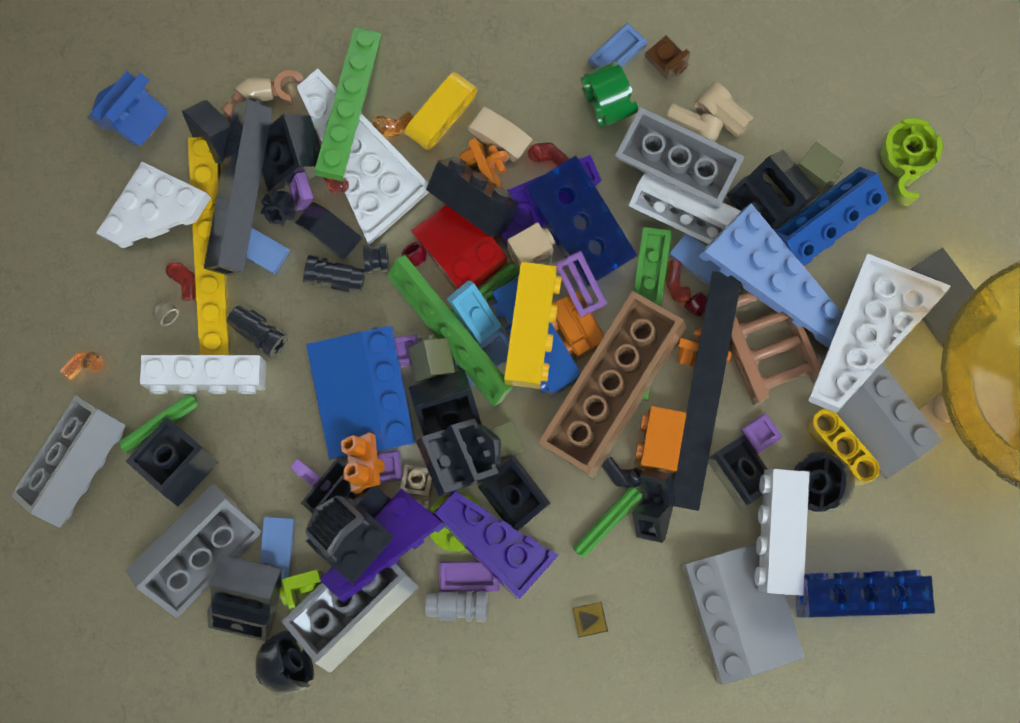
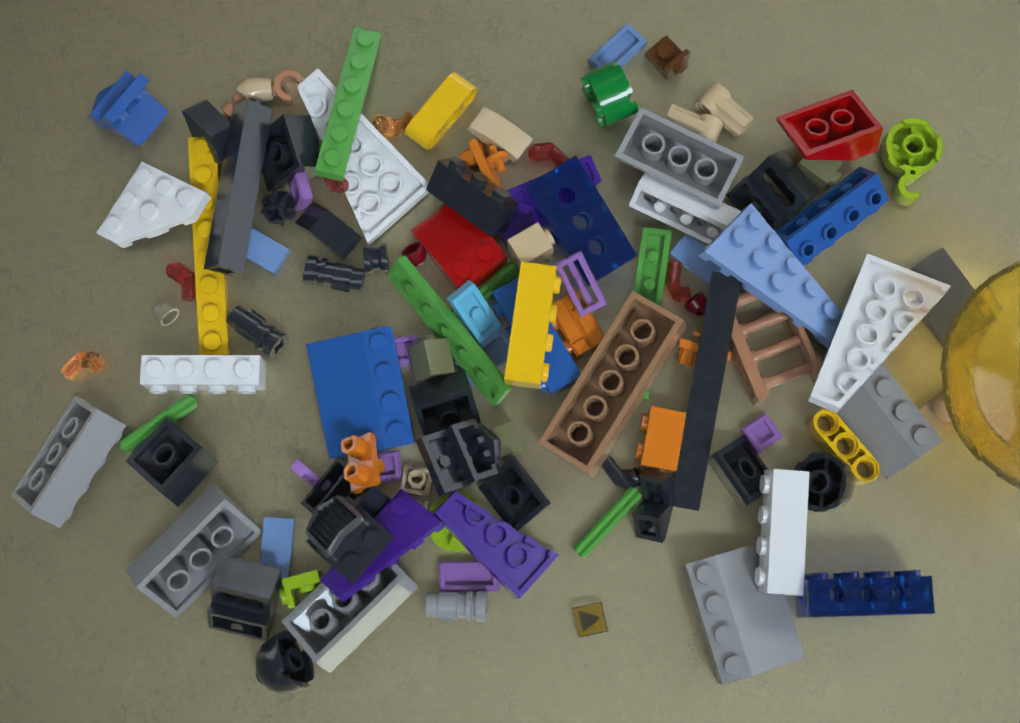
(833, 129): none -> red slope

